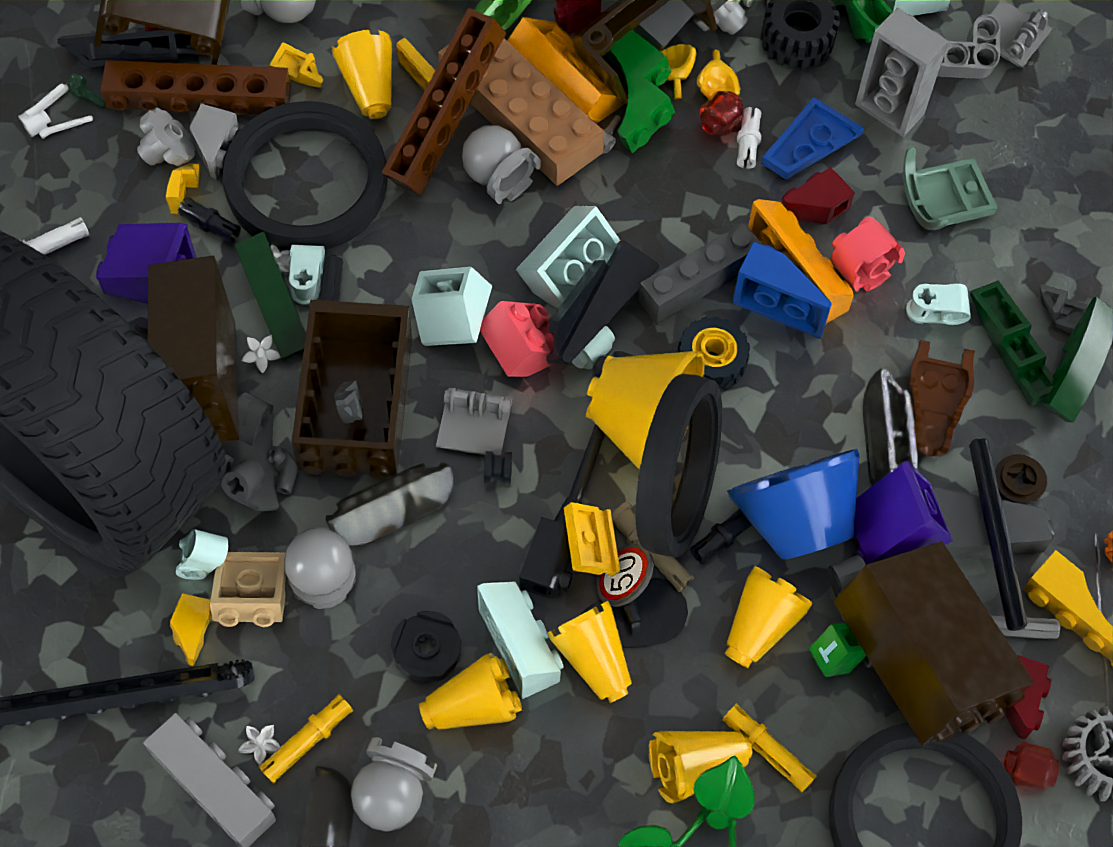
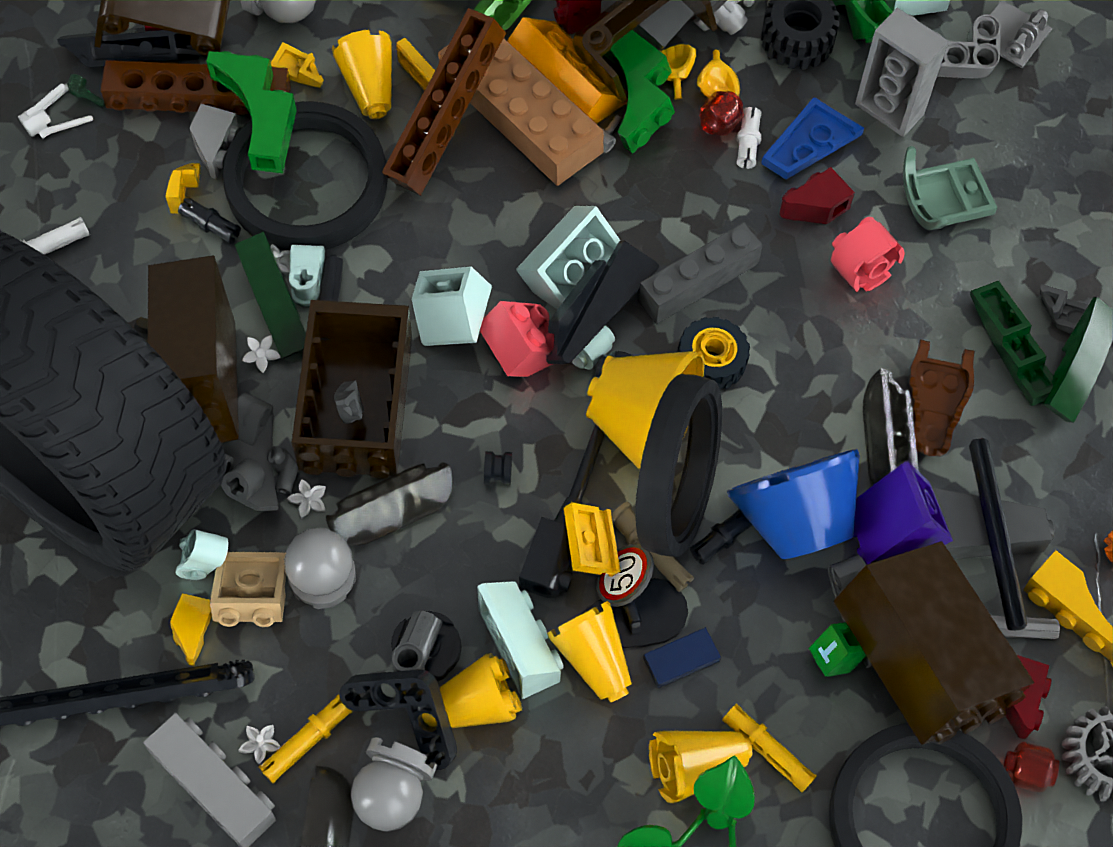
(136, 247): dark purple slope -> none
(164, 139): light grey plant -> none
(270, 111): none -> green arch
(308, 498): none -> white plant
(416, 704): none -> black beam
(417, 641): none -> dark grey piece
(473, 421): light grey hinge -> none
(497, 161): light grey tile -> none
(681, 657): none -> dark blue tile
(763, 616): yellow cone -> none
(780, 229): light orange slope -> none
(780, 291): blue slope -> none
(941, 304): light aqua piece -> none
(1033, 475): dark brown gear -> none

